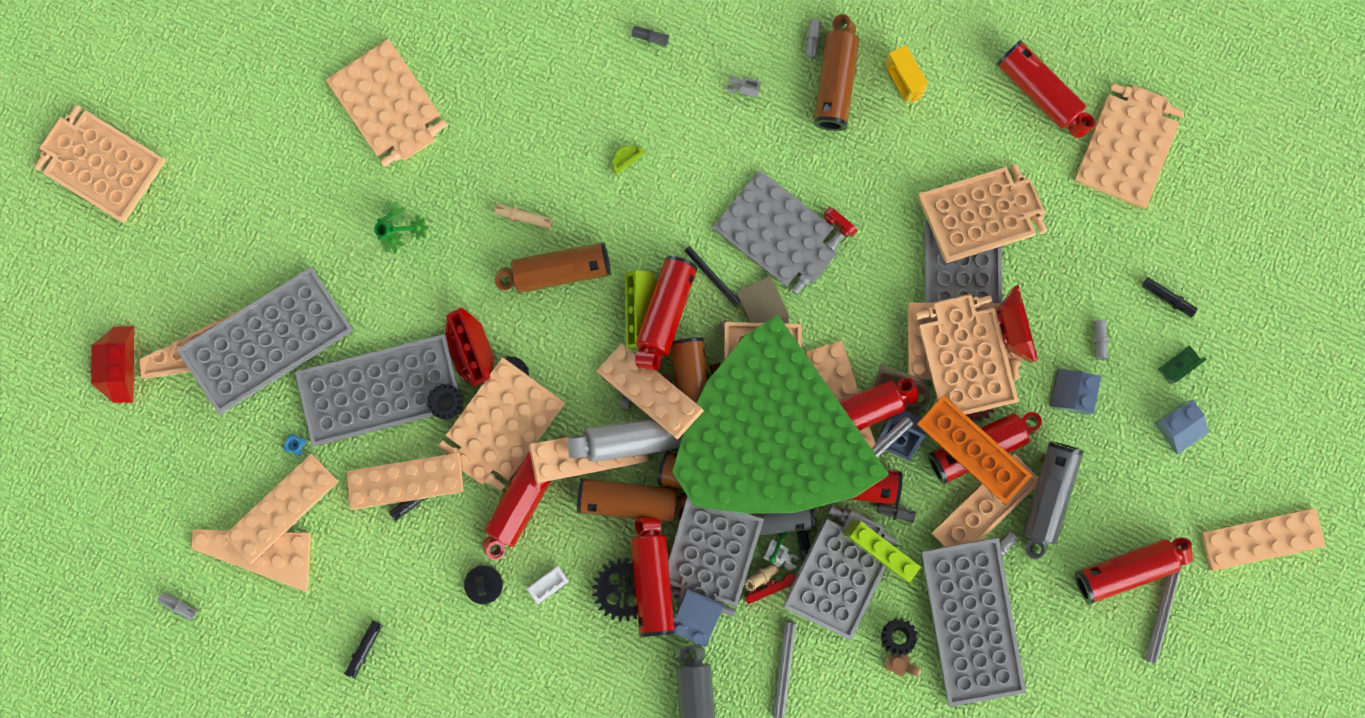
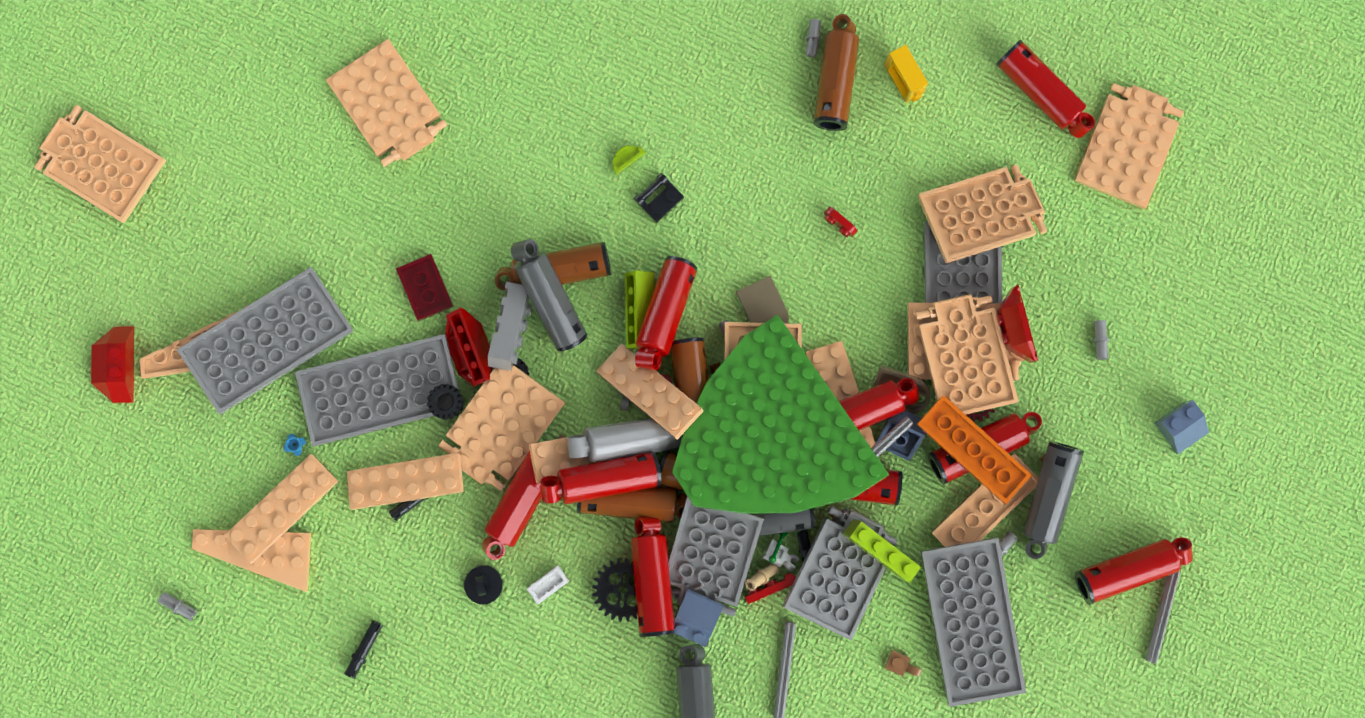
(387, 232): bright green plant -> none
(424, 287): none -> dark red plate
(509, 327): none -> light grey wedge
(523, 216): tan pin -> none
(547, 295): none -> dark grey piece
(602, 479): none -> red piece
(650, 35): dark grey axle -> none
(663, 202): none -> black plate
(712, 276): black bar -> none
(746, 86): light grey plate -> none
(778, 232): light grey plate -> none
(896, 512): dark grey axle -> none
(903, 626): black tyre -> none
(1075, 391): sand blue slope -> none
(1177, 302): black pin -> none
(1181, 365): clear green panel -> none
(1263, 539): light nougat plate -> none

